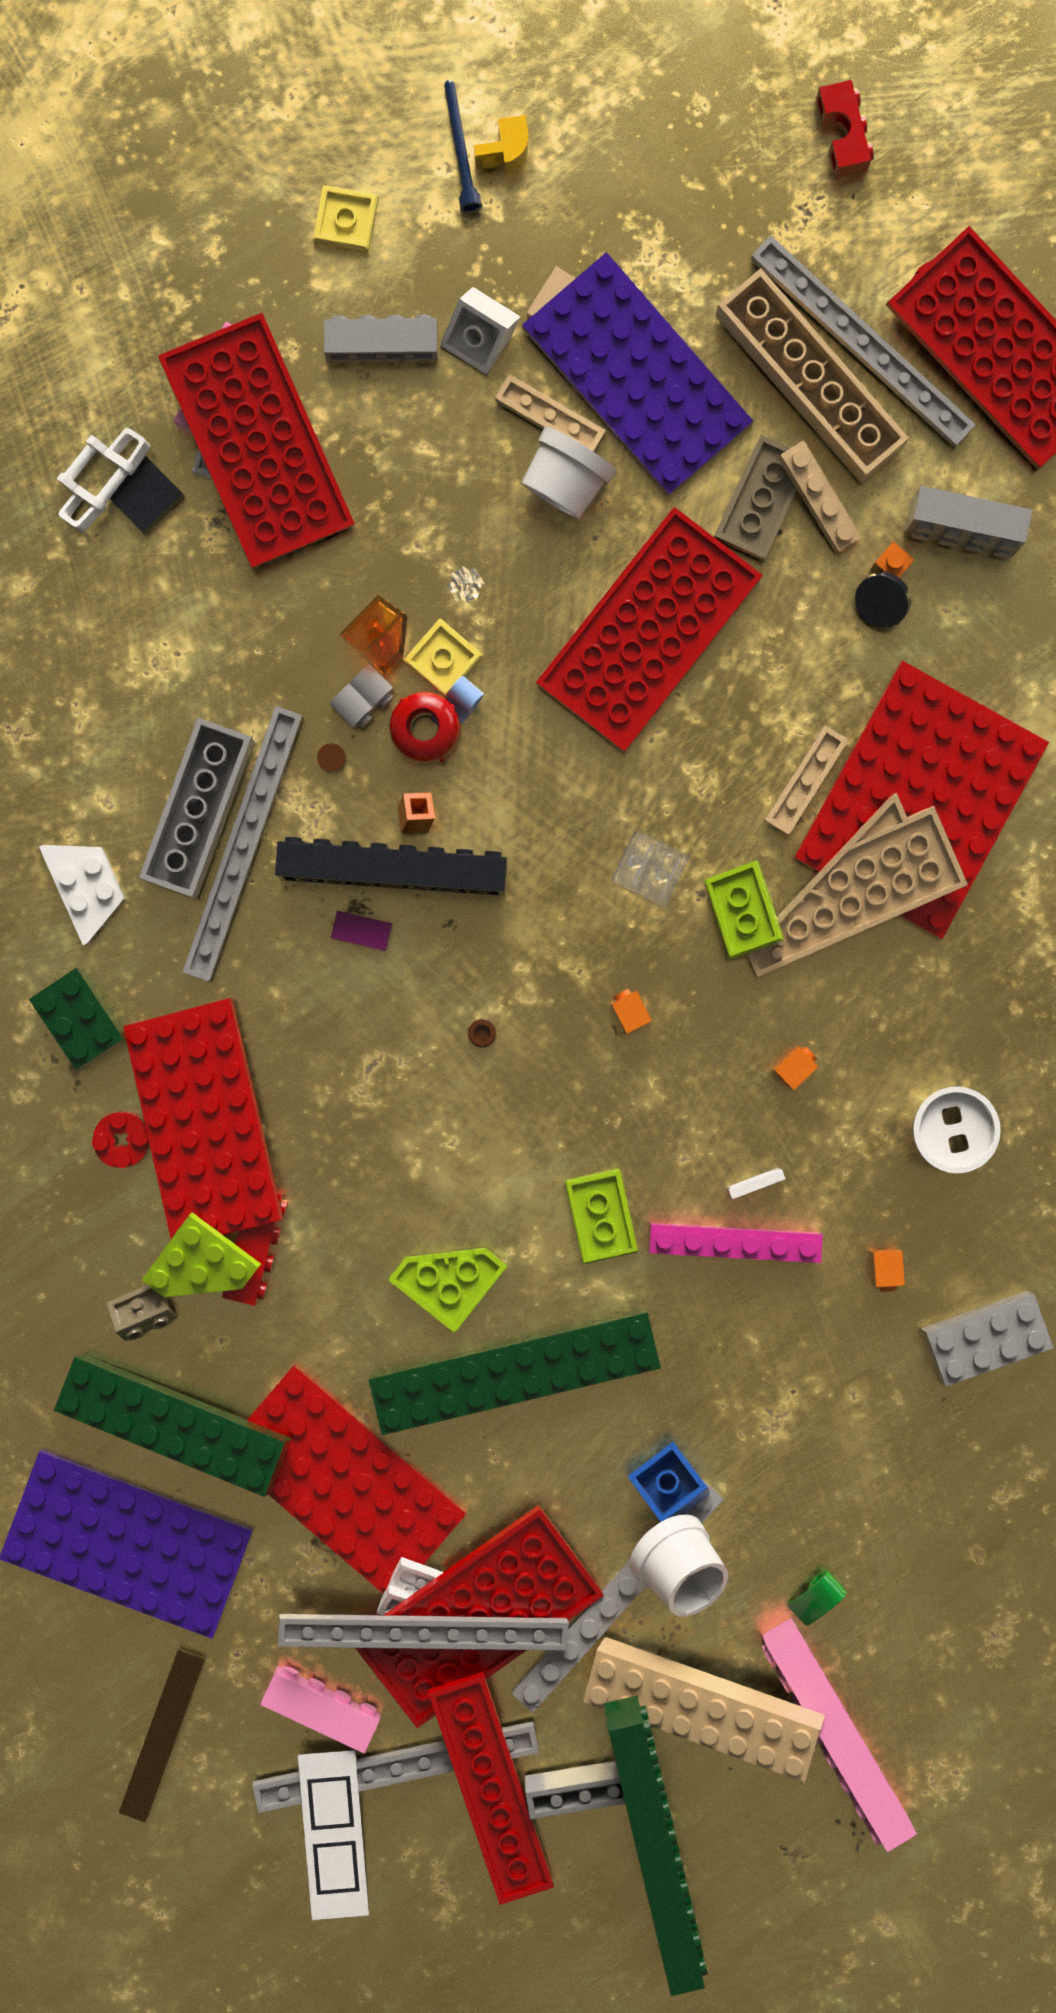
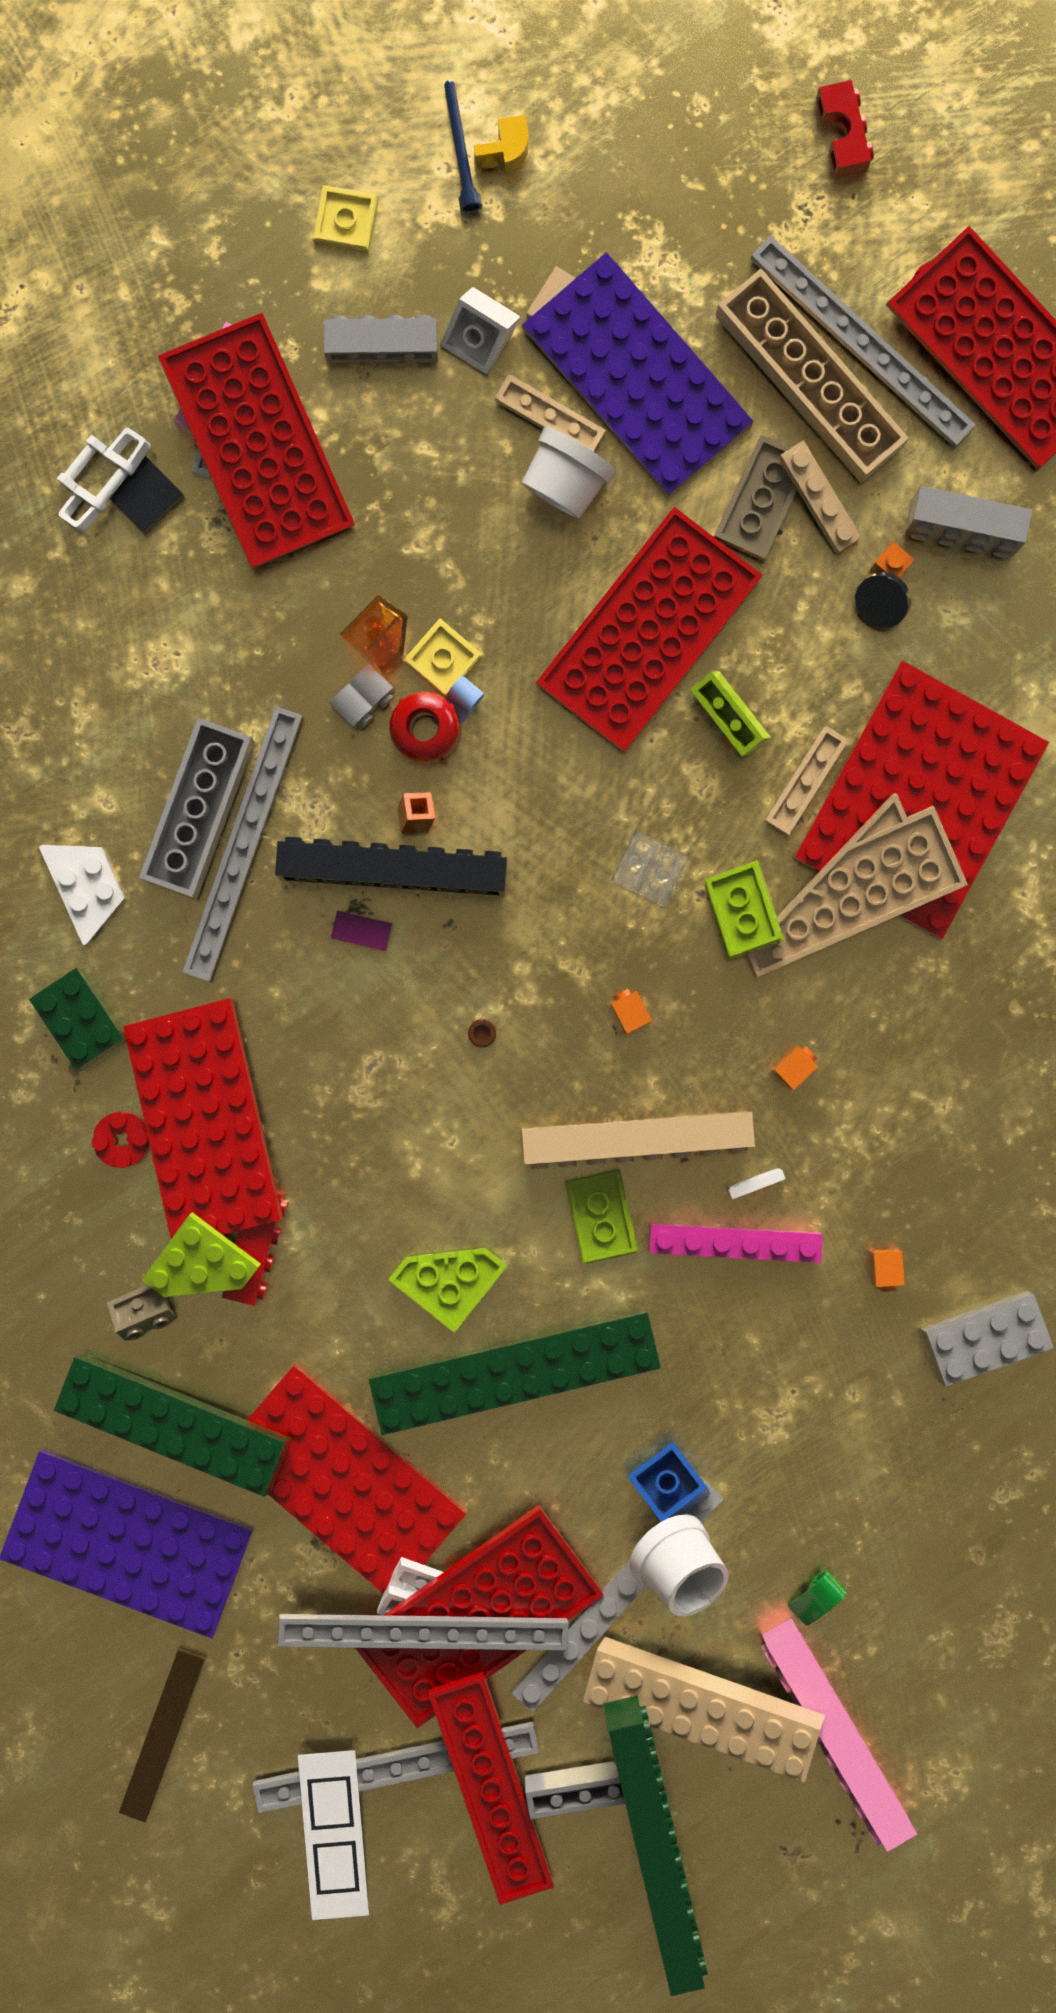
(321, 1708): bright pink brick -> none
(331, 757): reddish brown tile -> none
(465, 584): clear gear -> none
(638, 1138): none -> tan brick
(730, 713): none -> lime brick
(978, 1124): white piece -> none

